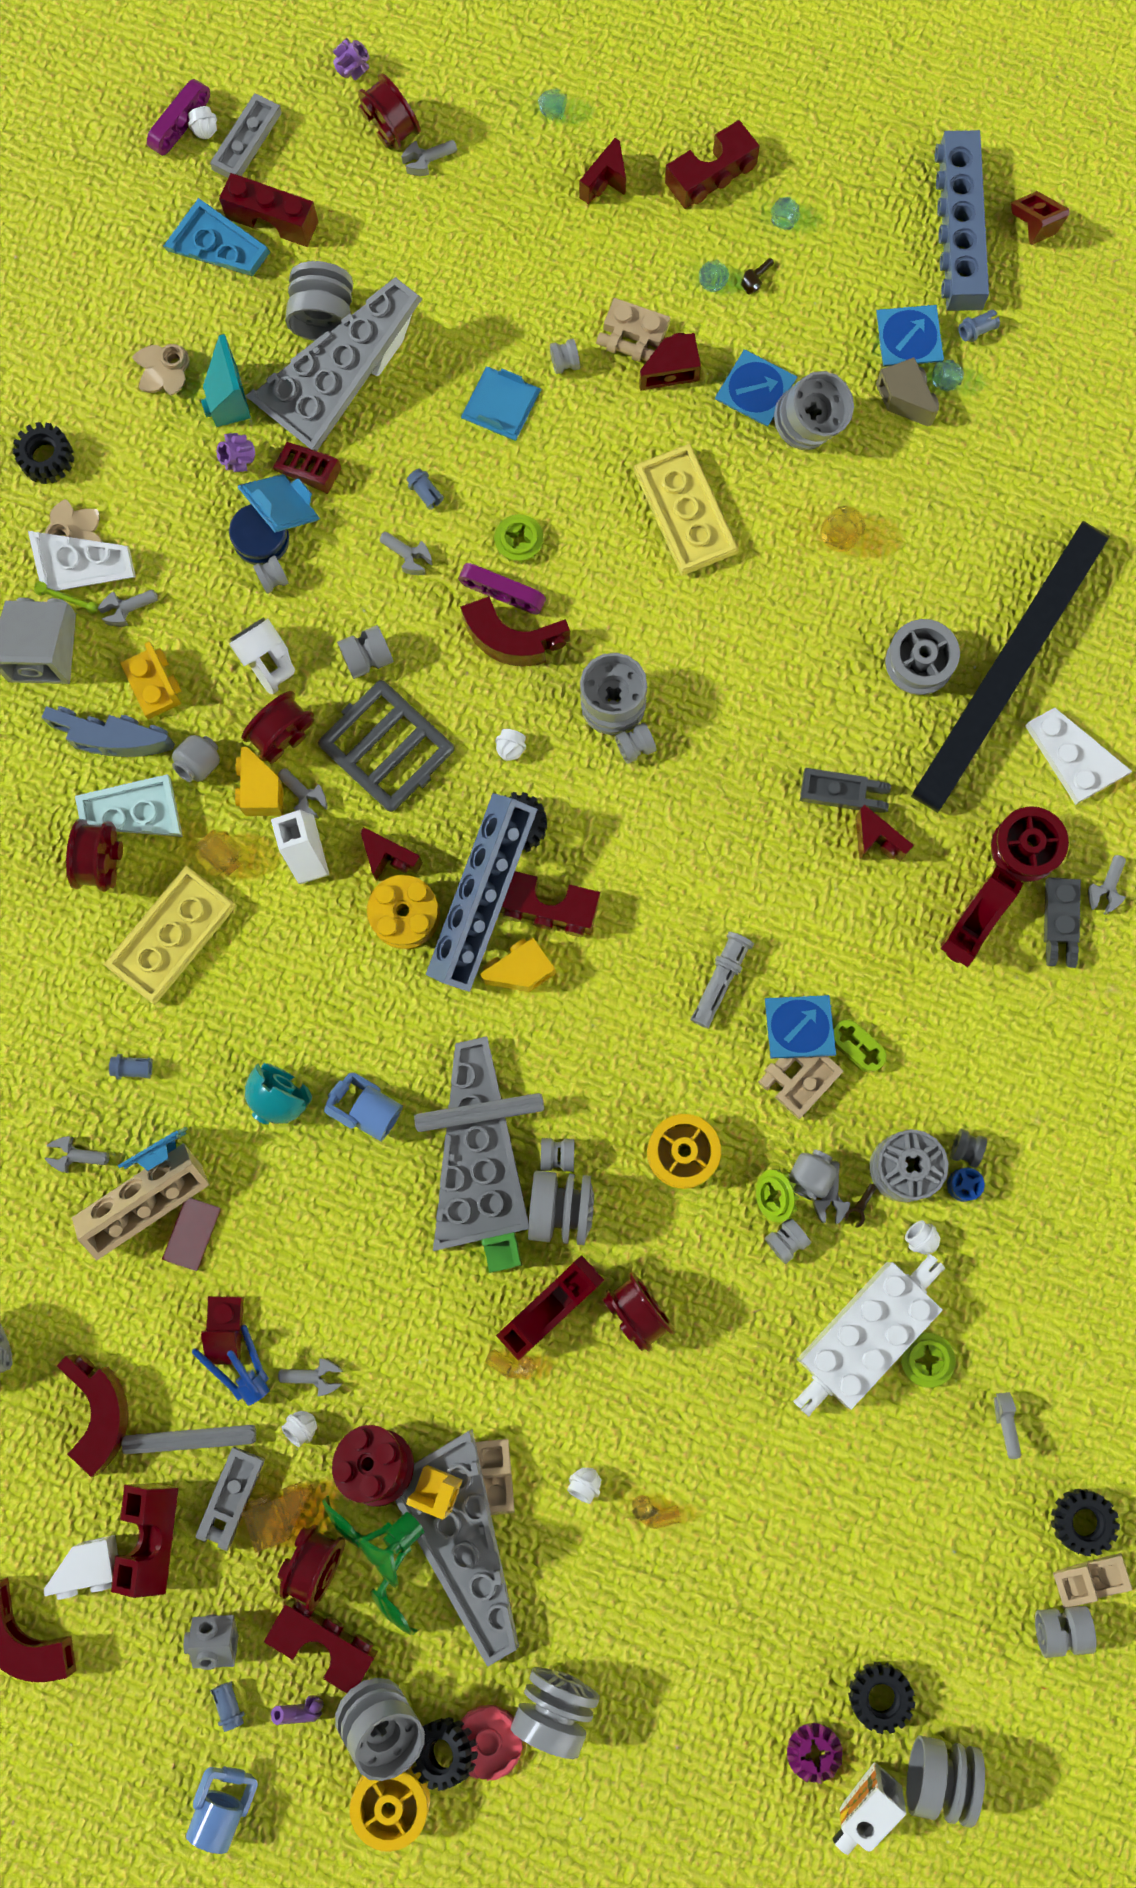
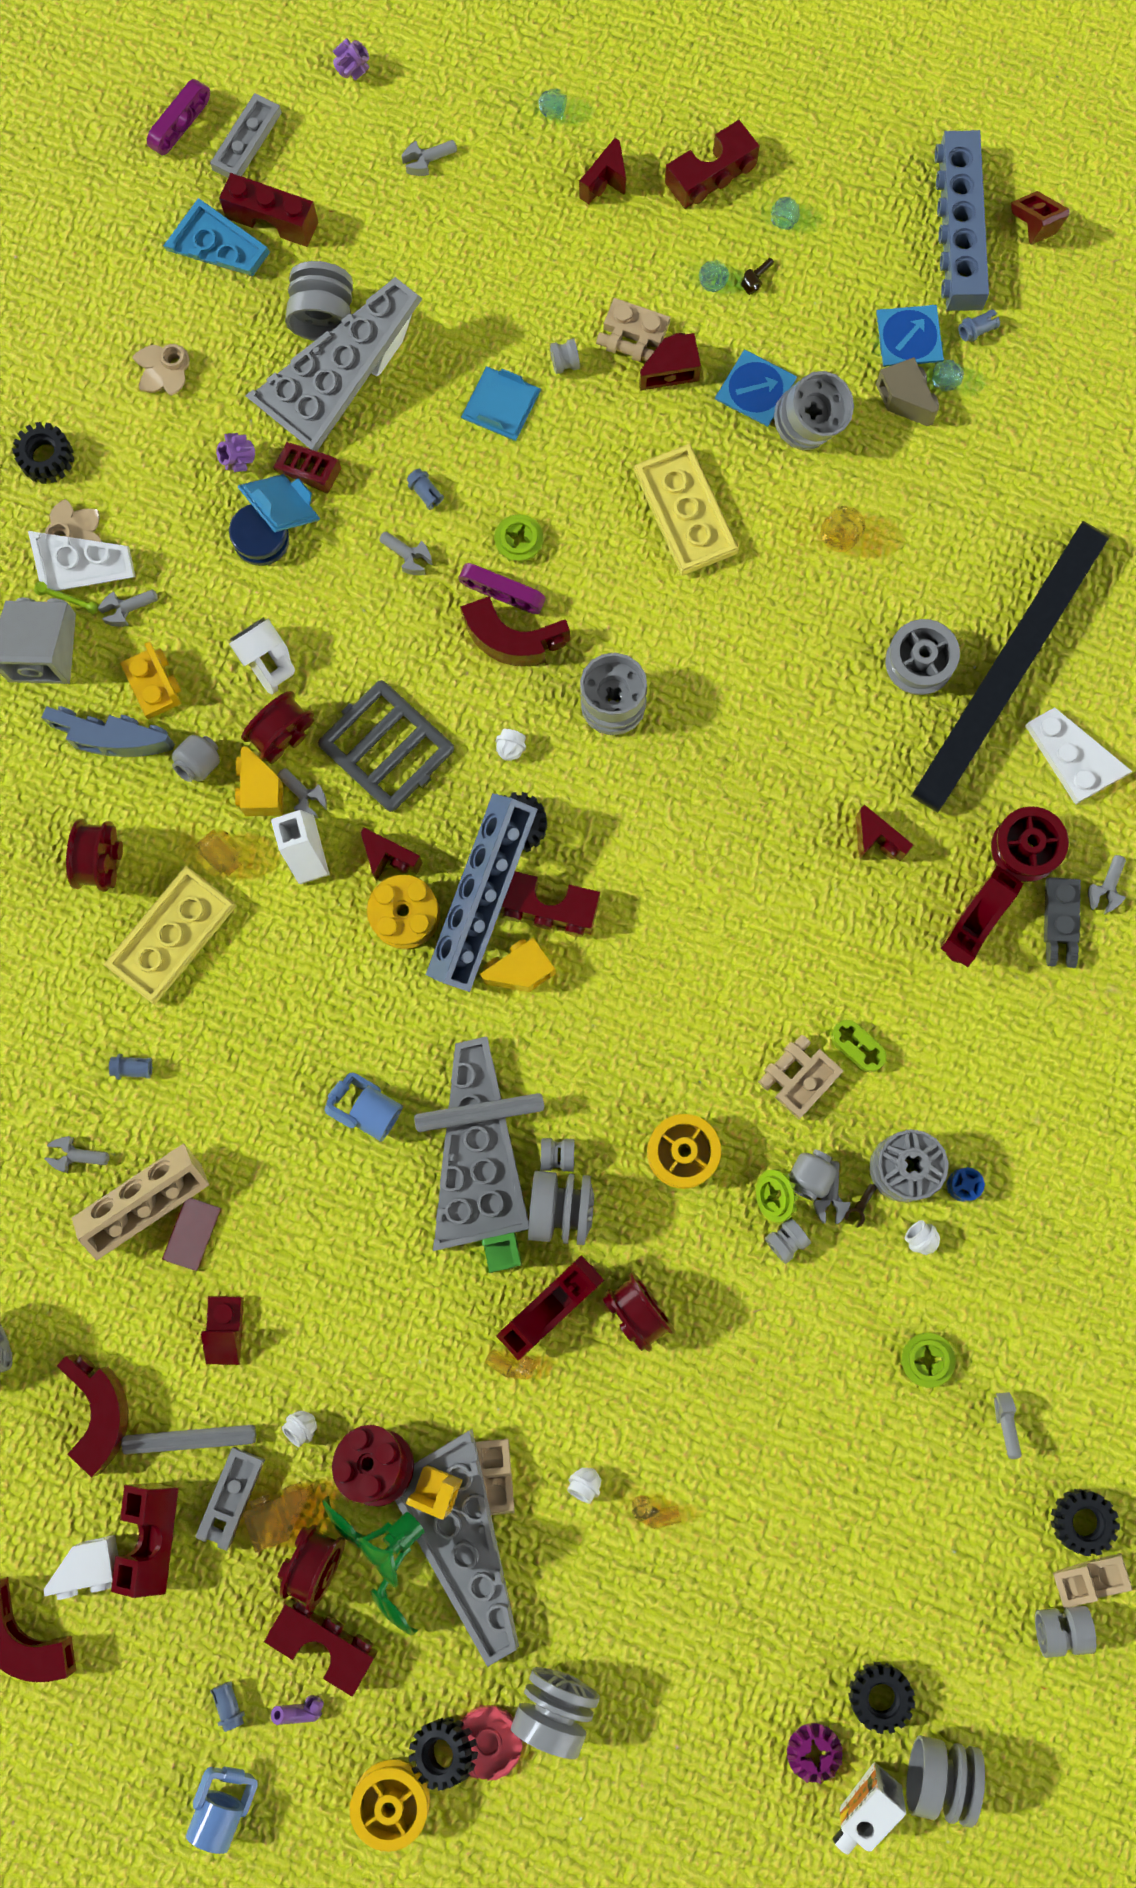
(134, 807): light aqua wing -> none
(155, 1153): dark azure piece -> none
(202, 122): white plate -> none
(212, 1641): light grey brick -> none
(223, 388): teal slope -> none
(250, 1384): blue plant -> none
(271, 574): light grey wheel -> none
(274, 1096): teal cylinder -> none
(312, 1376): light grey bar -> none
(365, 652): light grey wheel -> none
(379, 1729): light grey wheel -> none
(388, 112): dark red wheel -> none
(633, 744): light grey wheel -> none
(726, 967): light grey pin -> none
(800, 1027): piece -> none
(842, 790): dark grey hinge -> none
(869, 1335): white brick -> none
(968, 1148): dark grey wheel -> none

